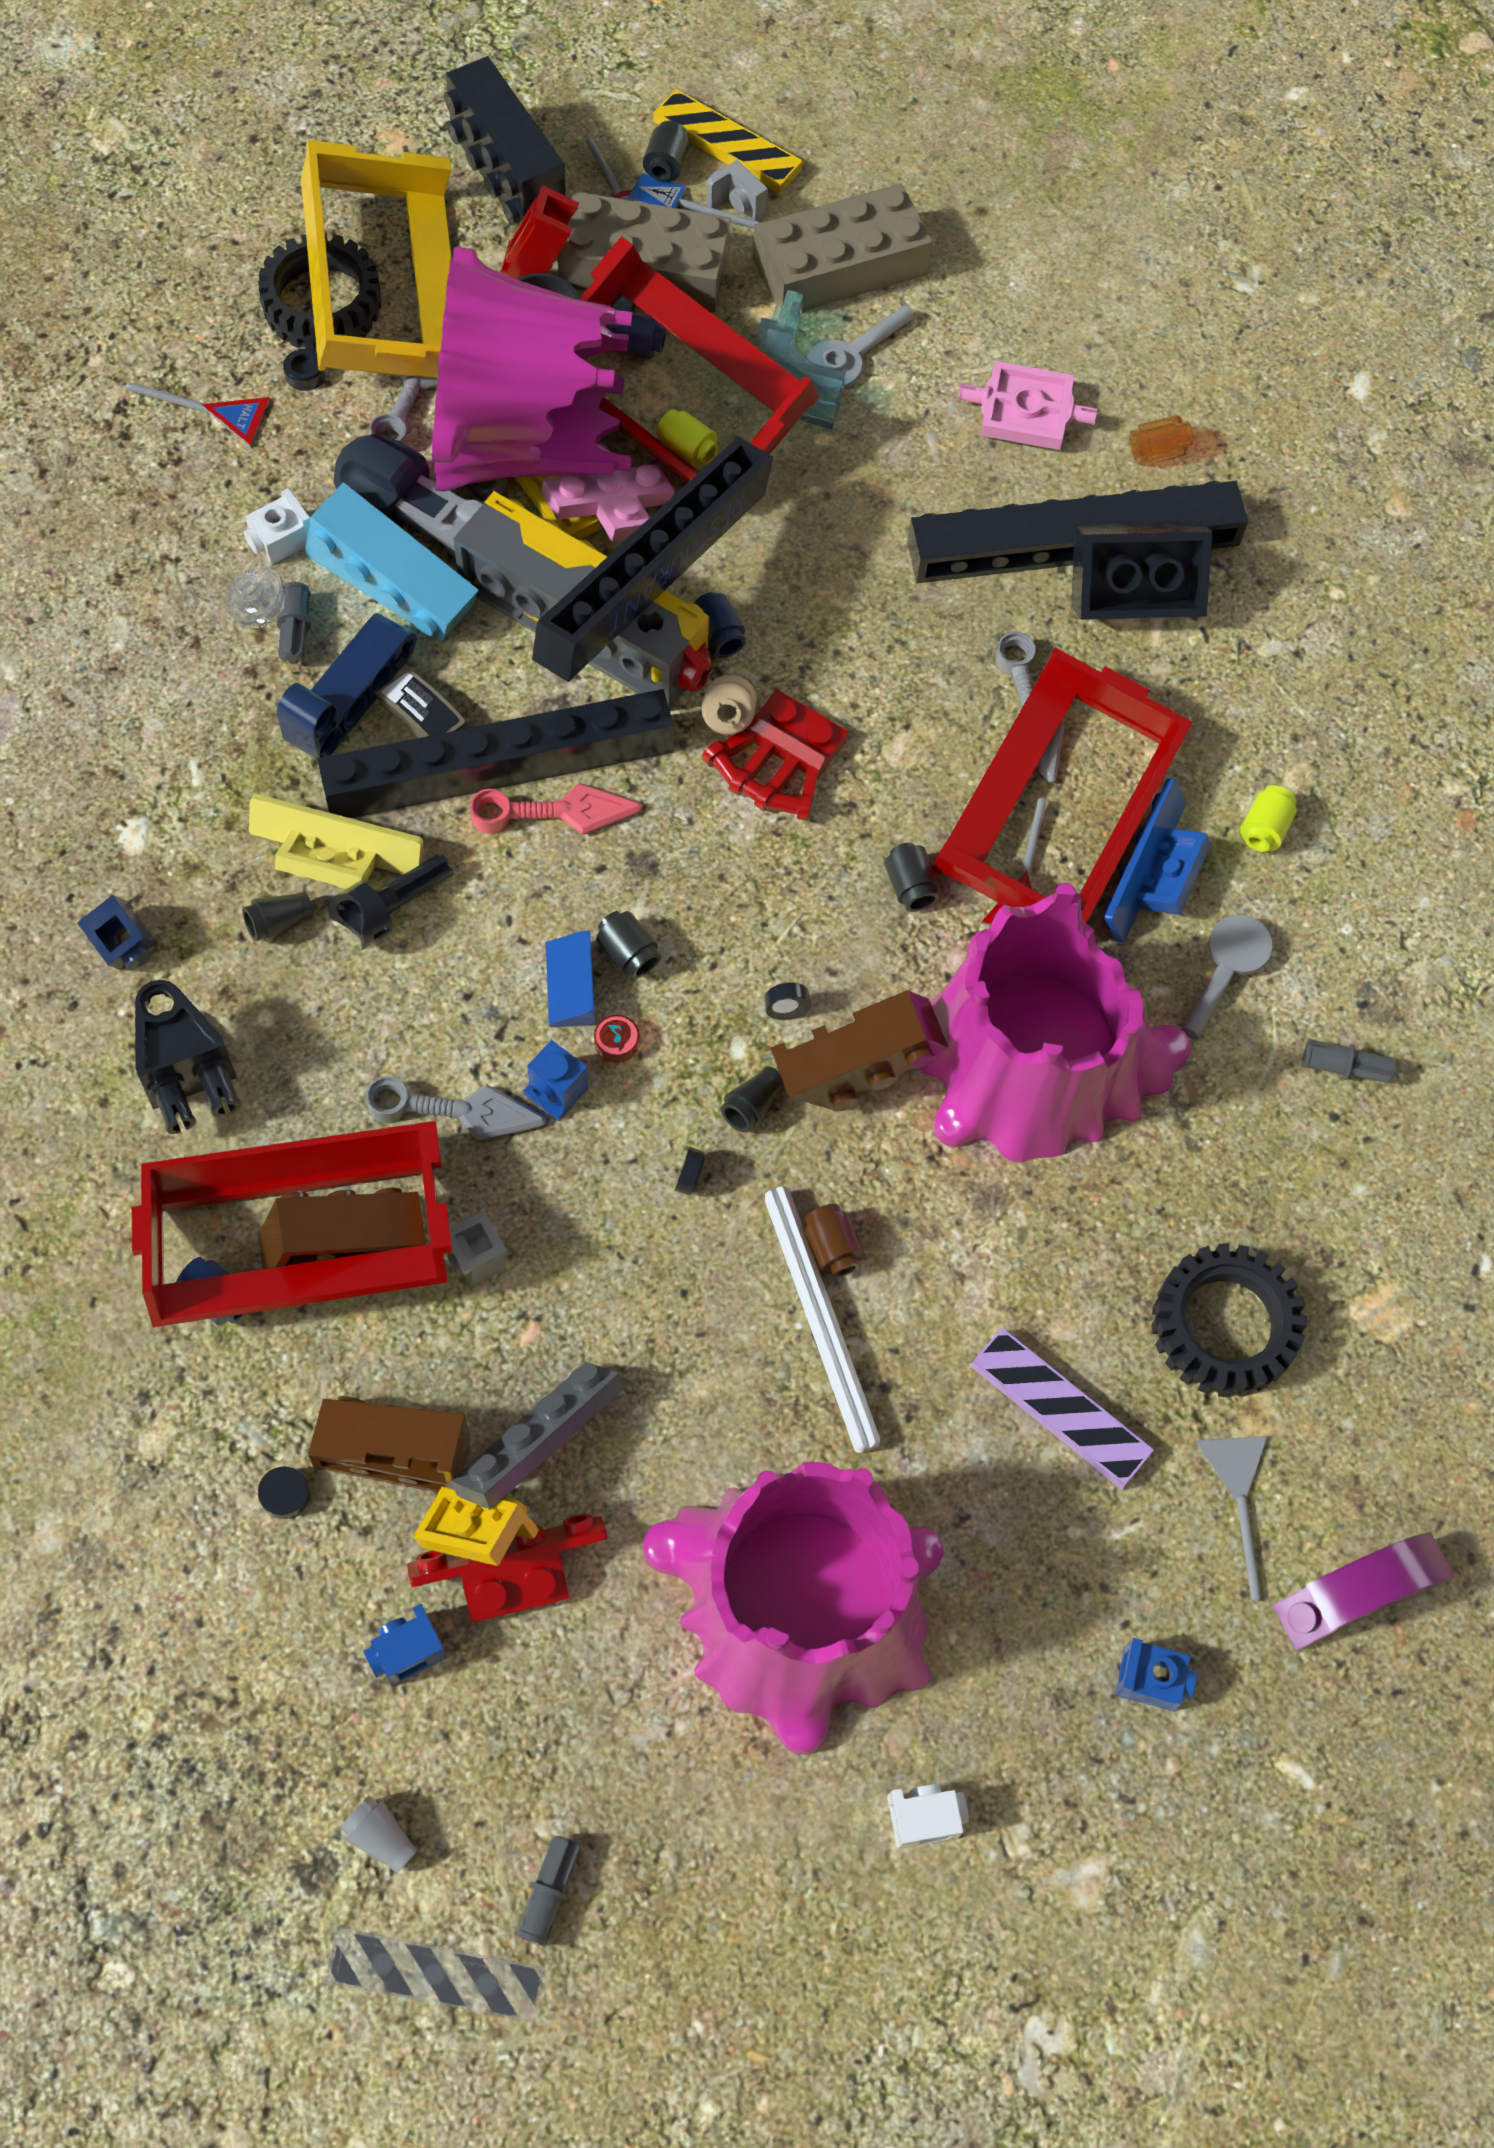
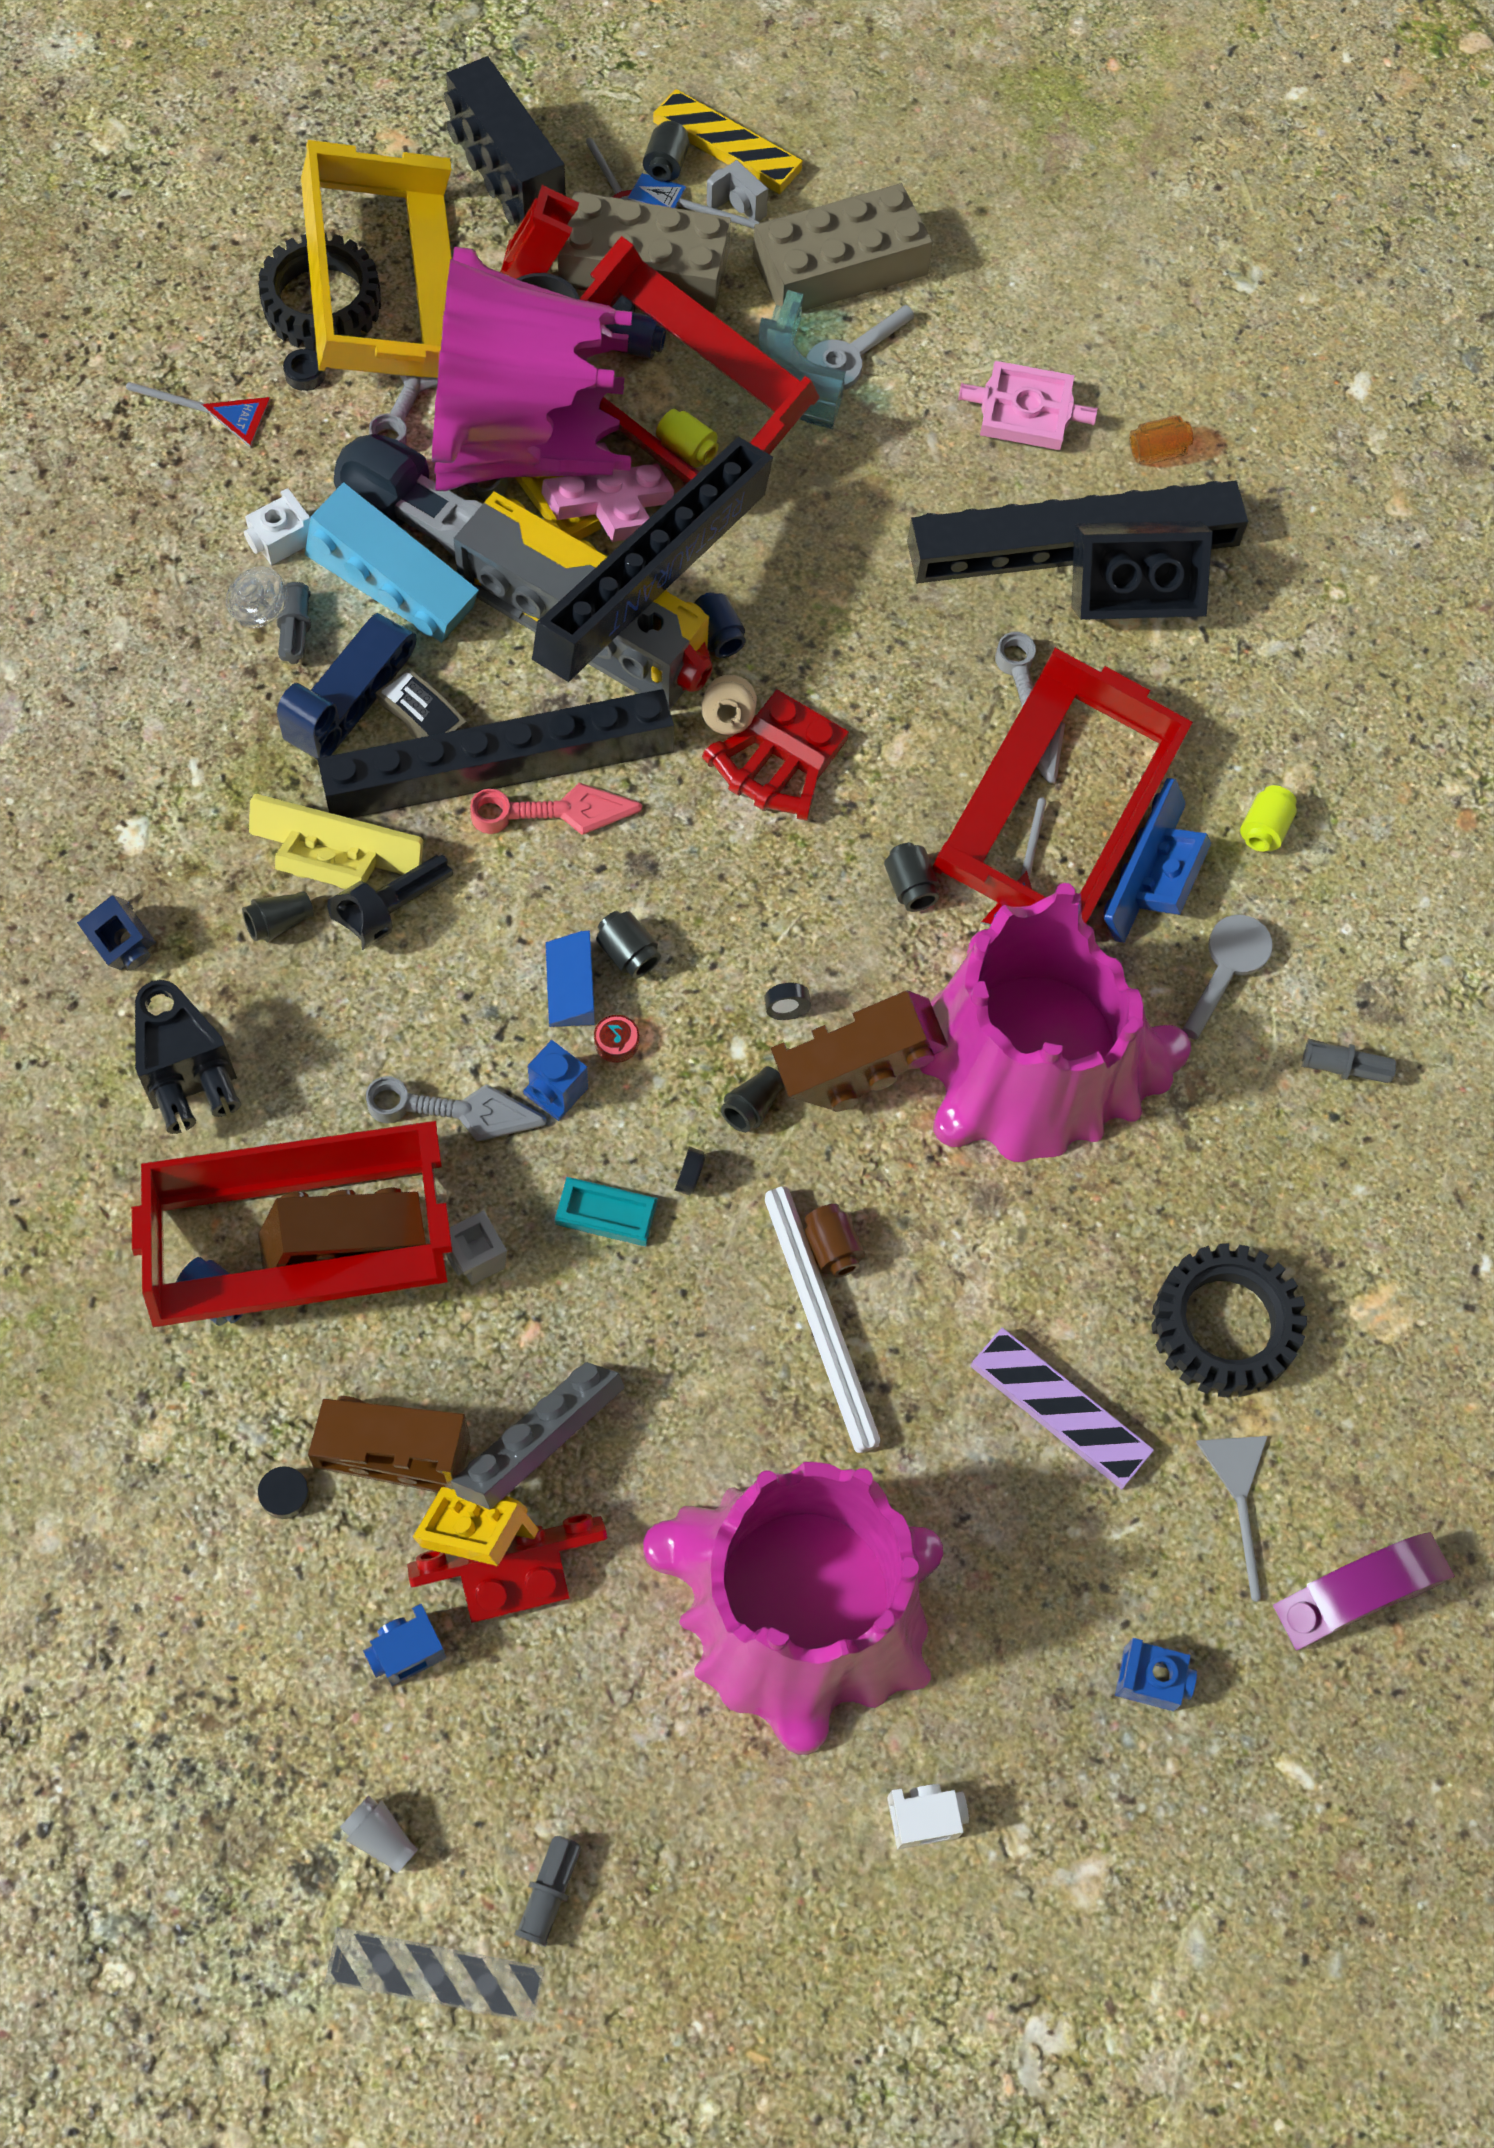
(606, 1211): none -> teal tile

